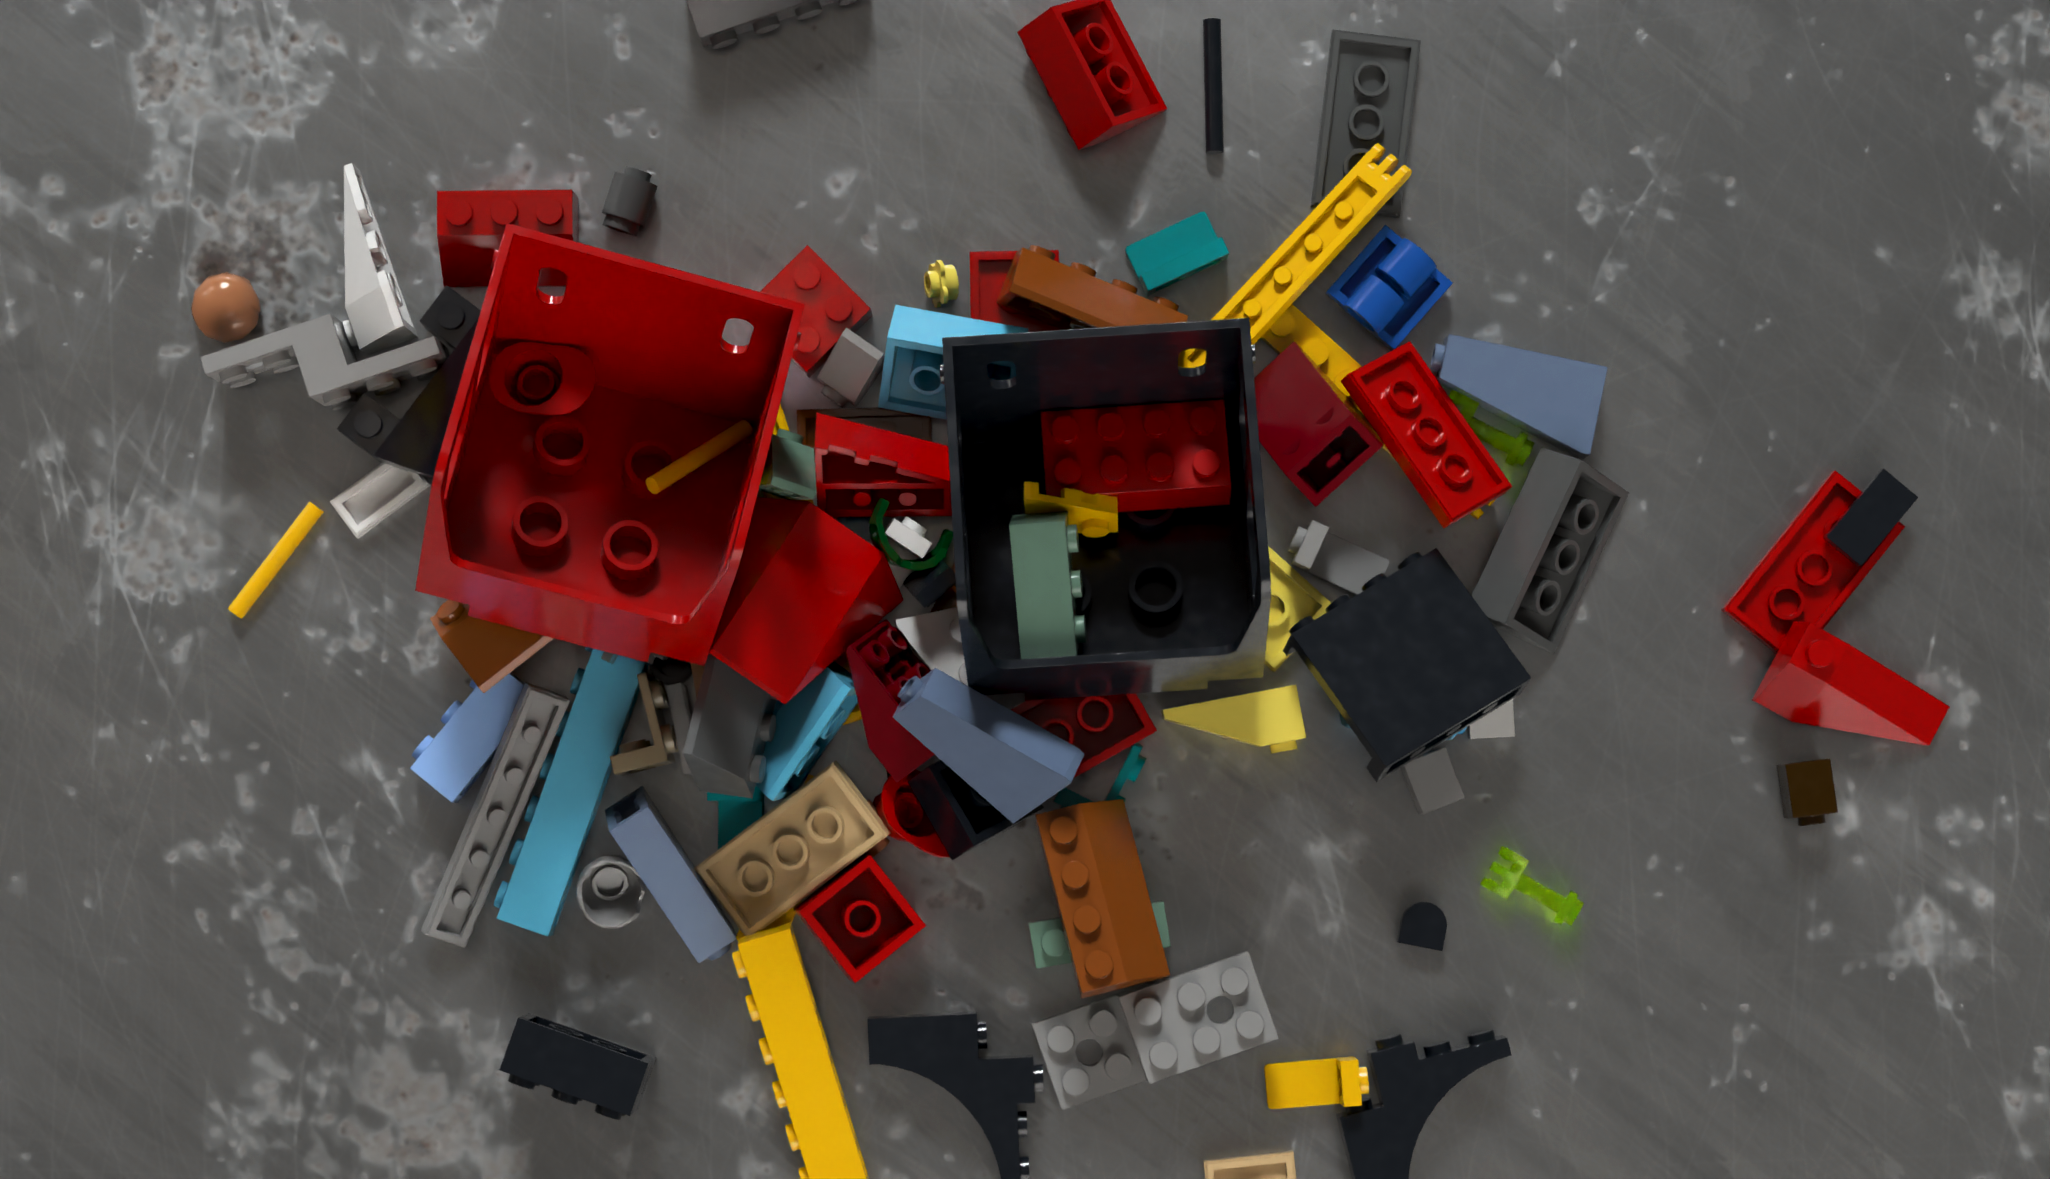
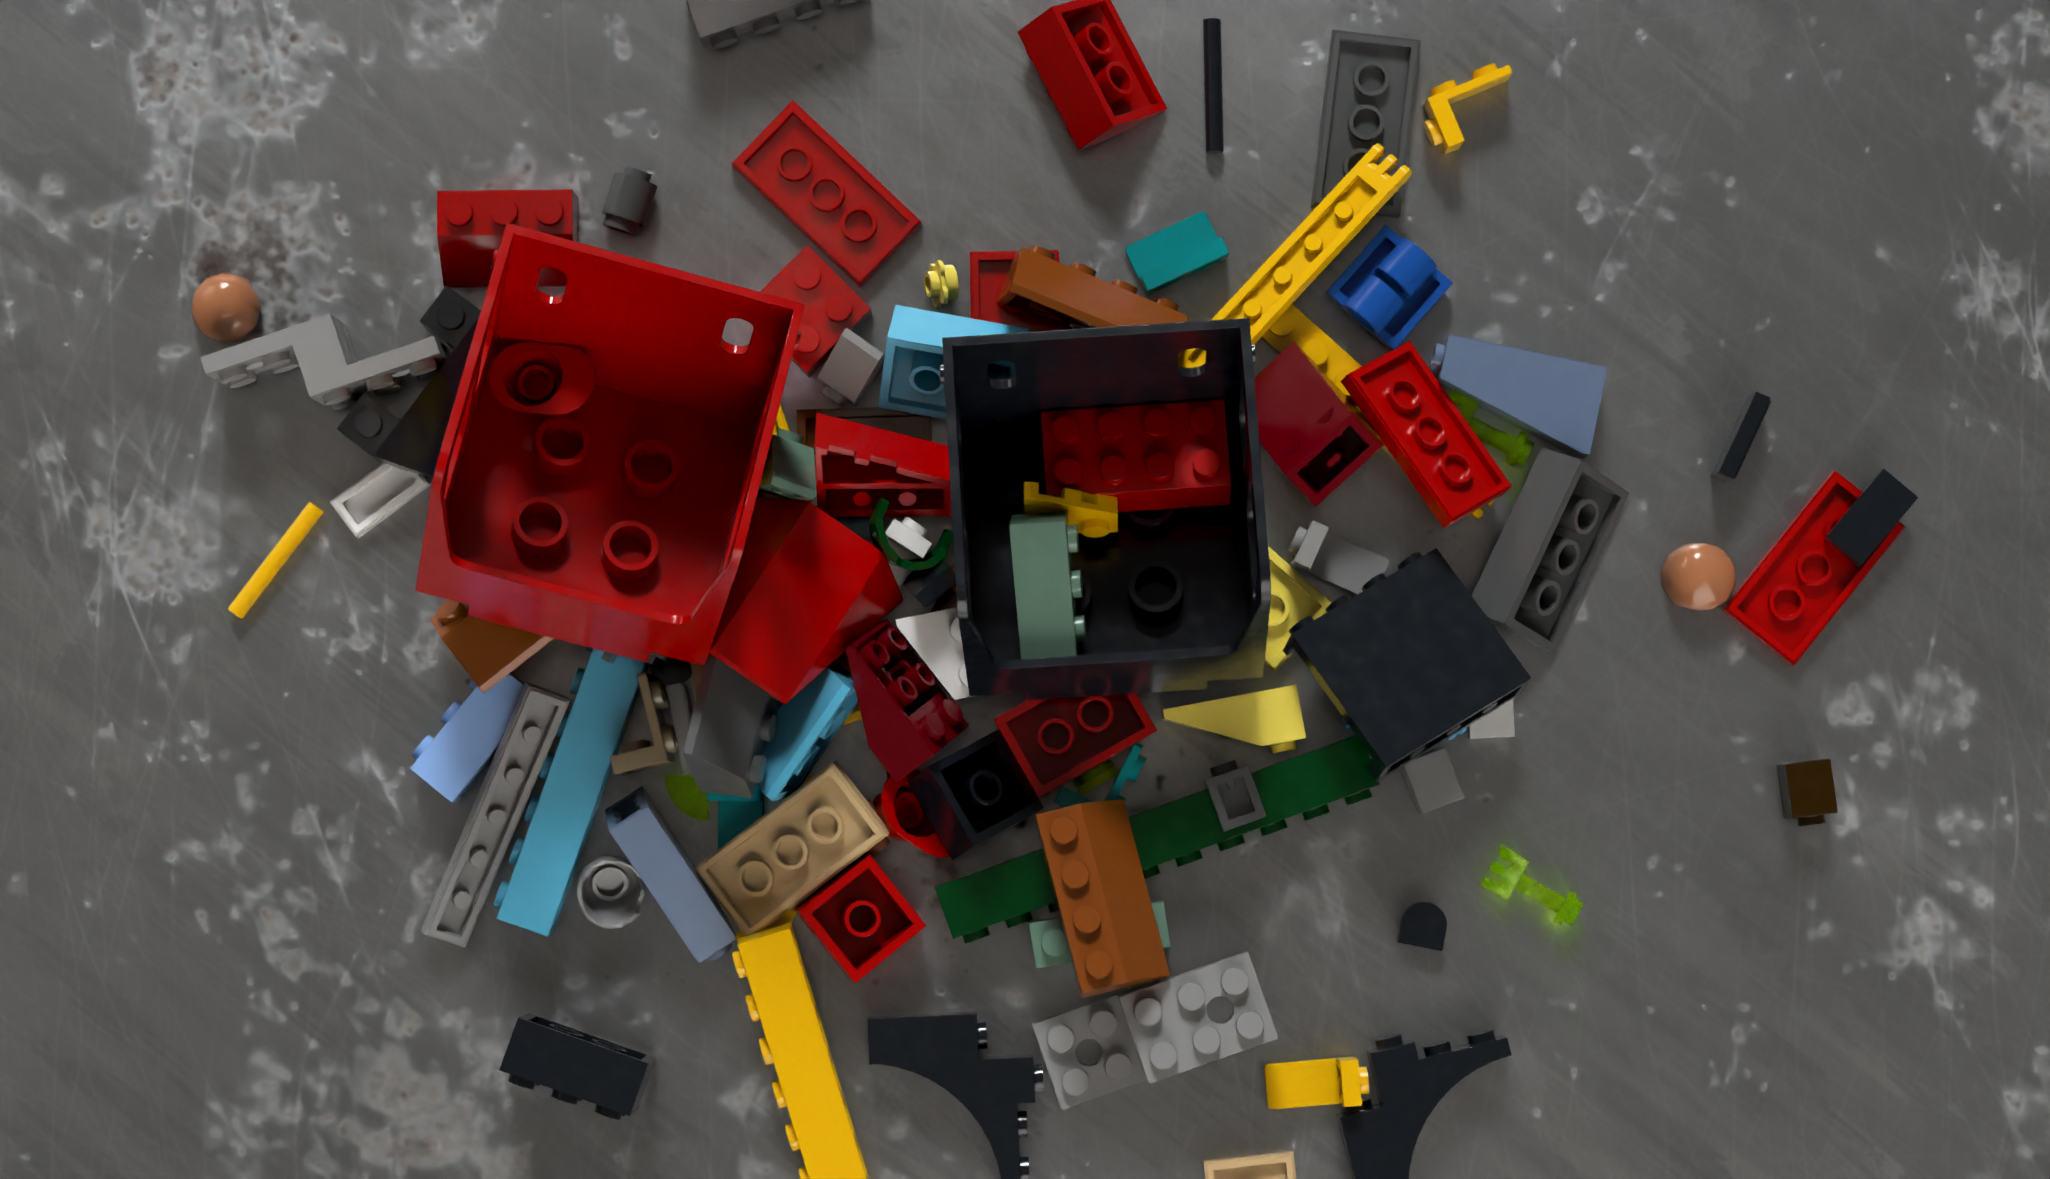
(372, 290): white wedge -> none
(687, 796): none -> clear neon green tile
(699, 456): bar -> none
(826, 194): none -> red tile
(986, 743): sand blue slope -> none
(1095, 776): none -> clear neon green tile
(1164, 834): none -> dark green brick
(1234, 795): none -> dark grey bracket
(1441, 123): none -> yellow bracket
(1698, 576): none -> nougat hair
(1741, 437): none -> black tile
(1841, 688): red wedge -> none

